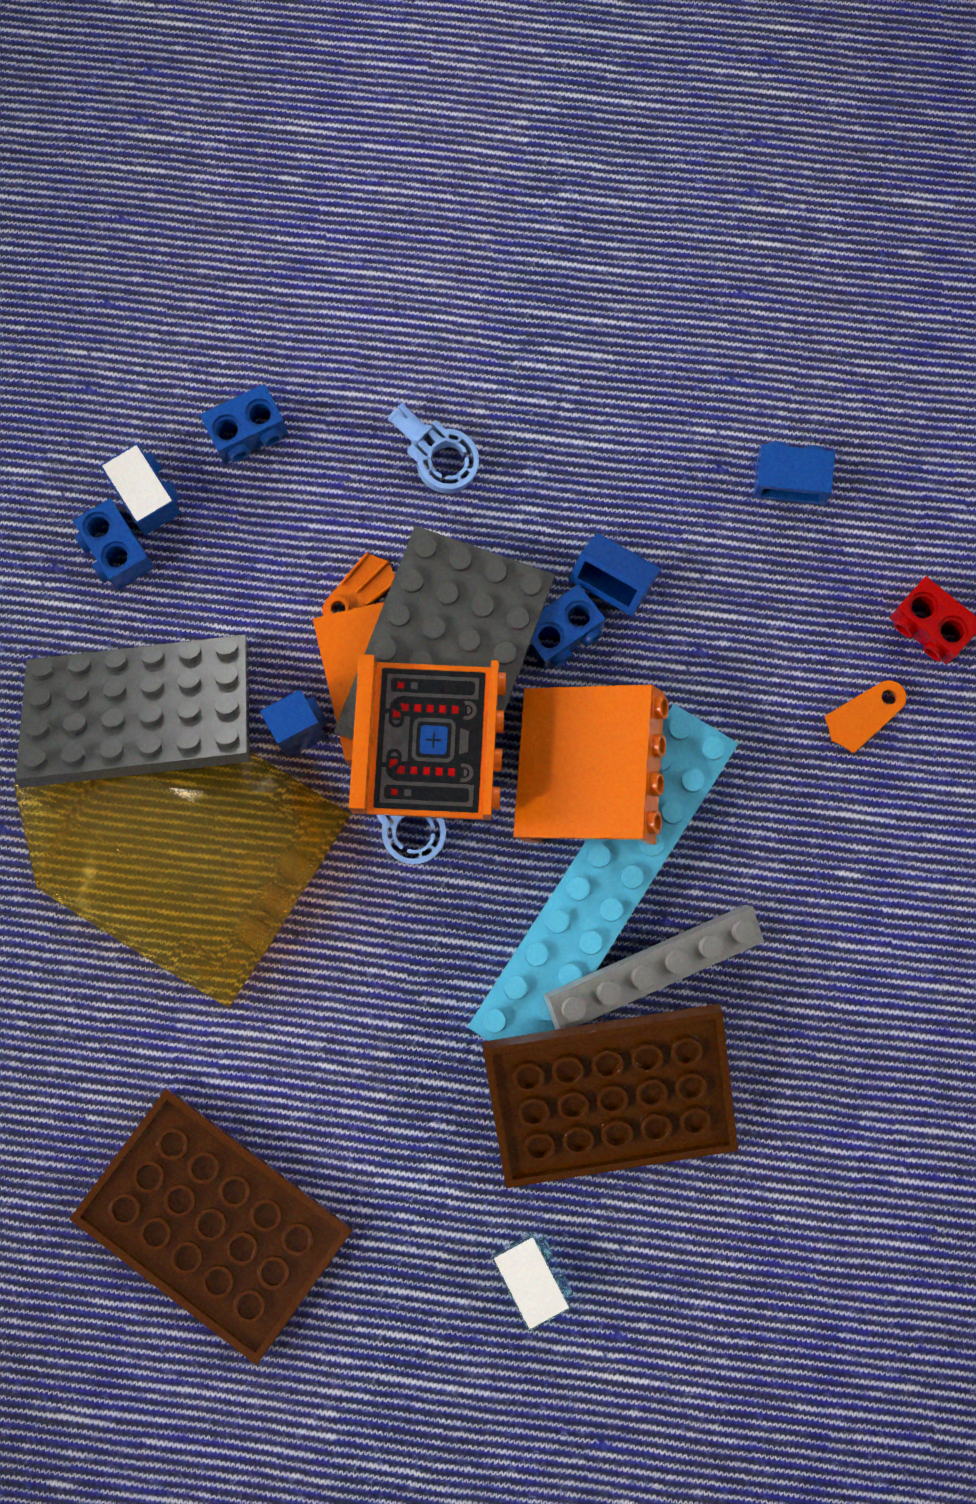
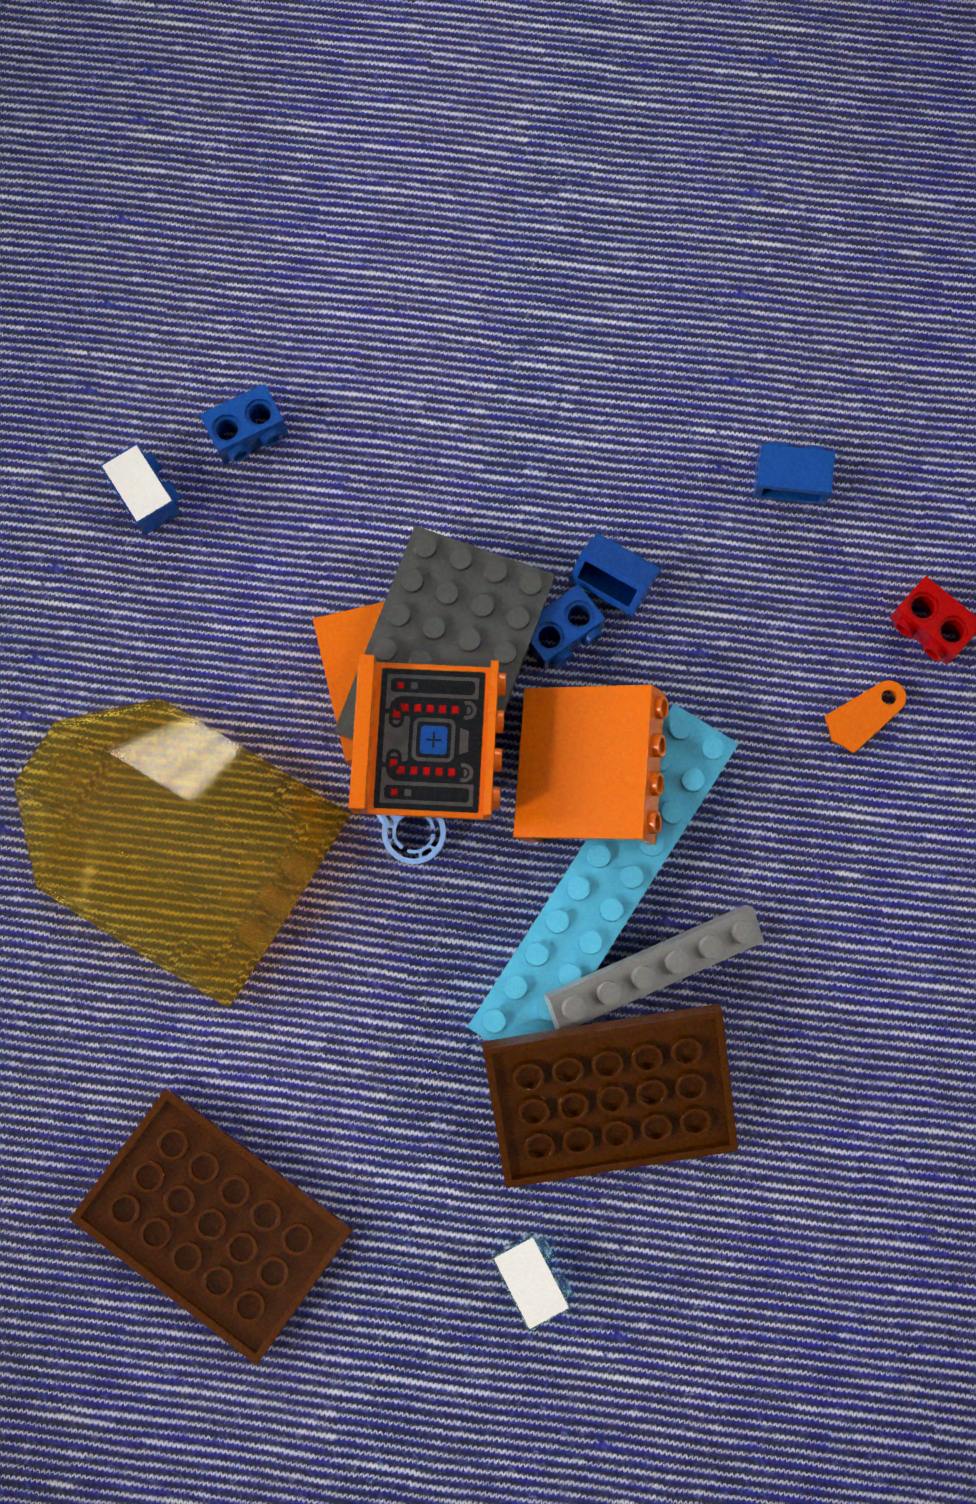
(116, 542): blue brick -> none
(134, 711): dark grey plate -> none
(295, 722): blue brick -> none
(362, 585): orange piece -> none
(440, 438): light blue pin -> none

